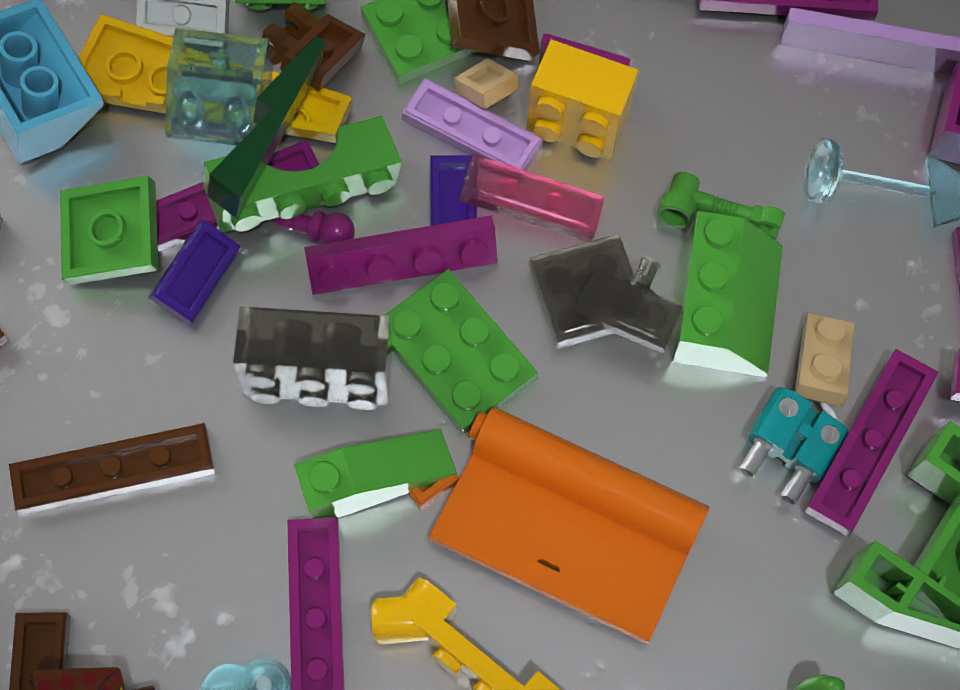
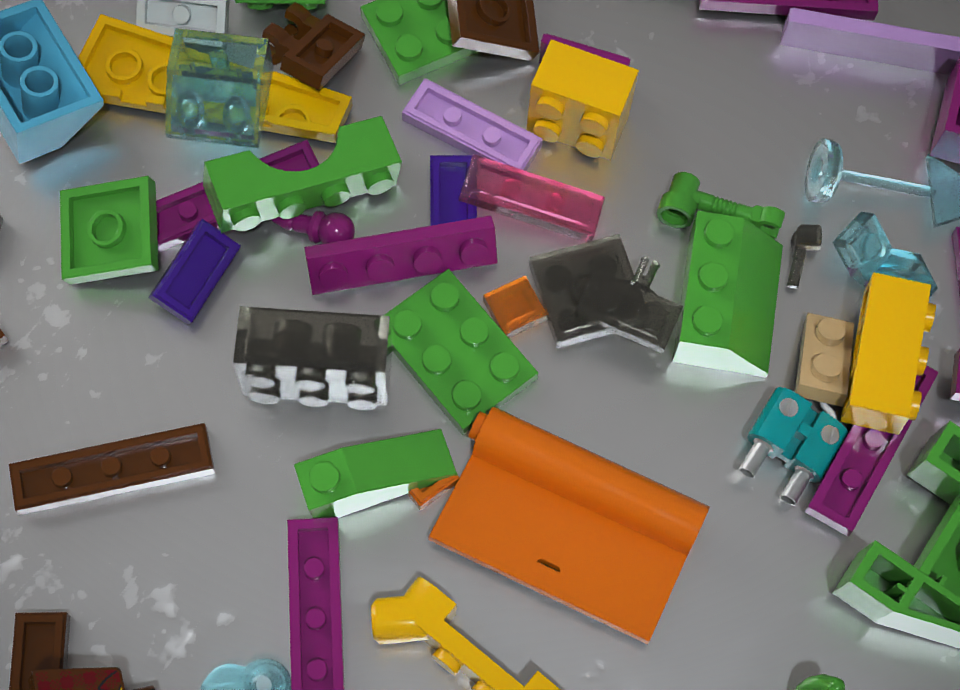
(275, 107): dark green slope -> none
(486, 83): tan plate -> none
(515, 307): none -> clear orange tile
(804, 239): none -> clear smoke hand
(867, 250): none -> clear light blue slope
(888, 354): none -> yellow brick

